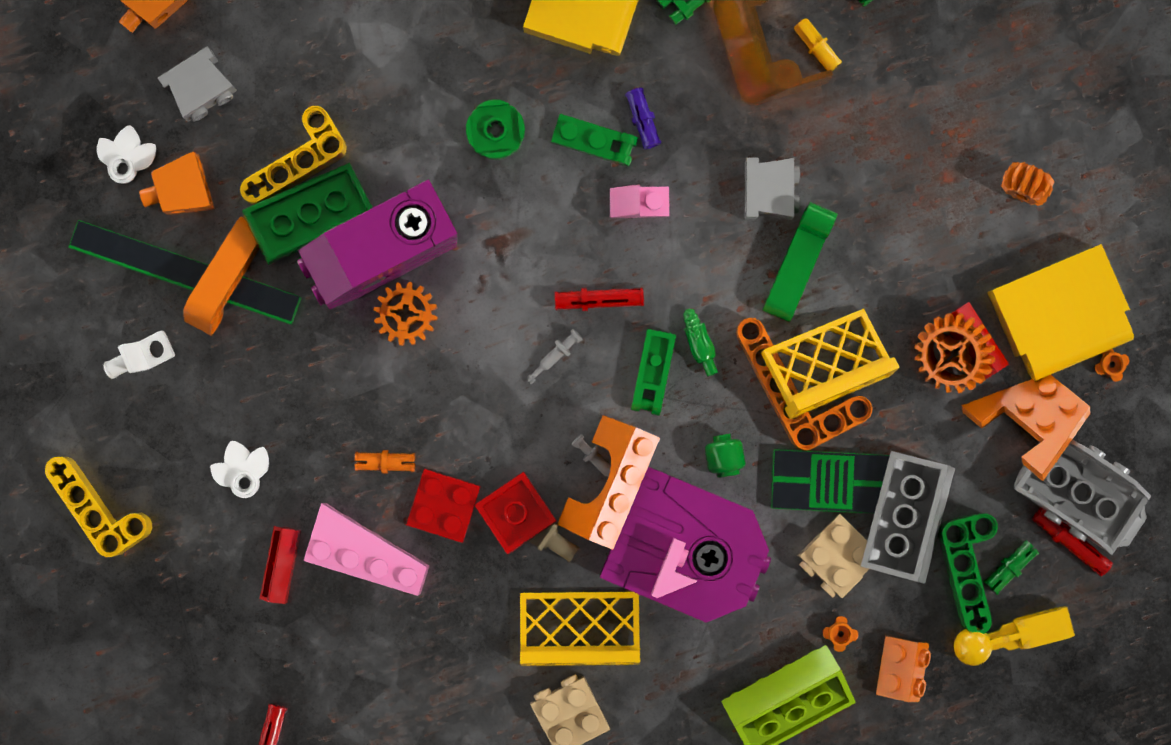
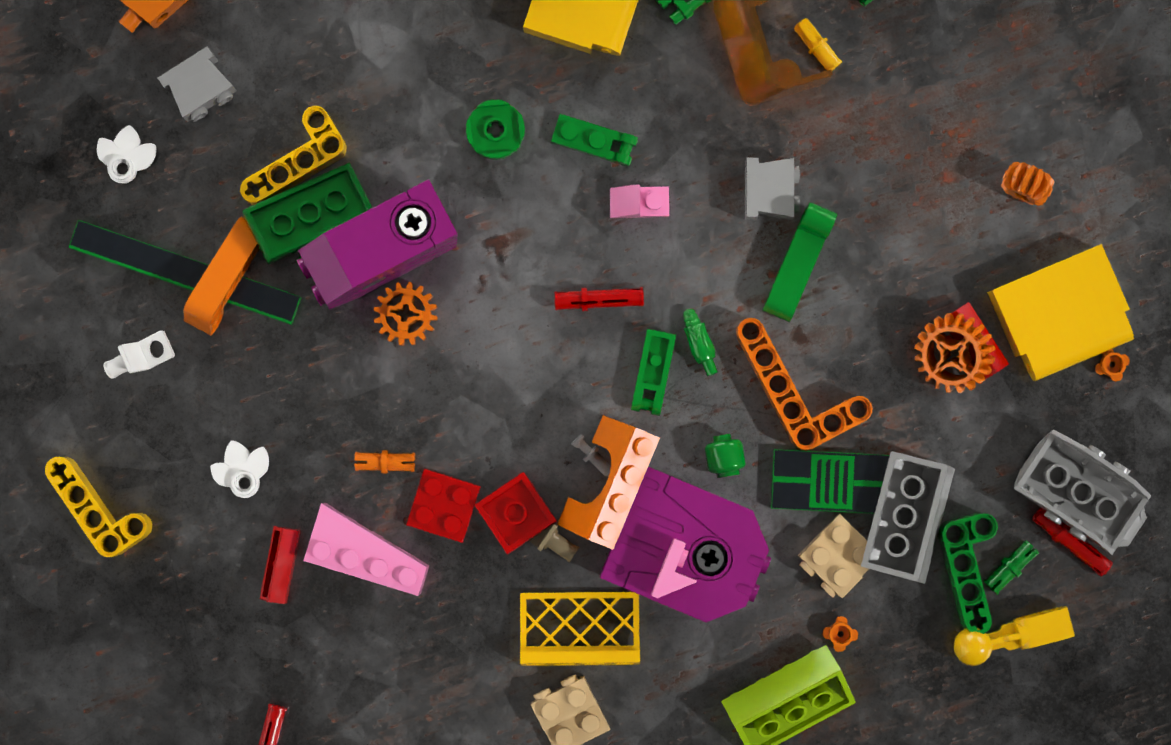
(179, 187): orange torso -> none
(551, 358): light grey piece -> none
(643, 118): dark purple pin -> none
(834, 387): yellow fence -> none
(903, 669): orange bracket -> none
(1042, 409): orange wing -> none

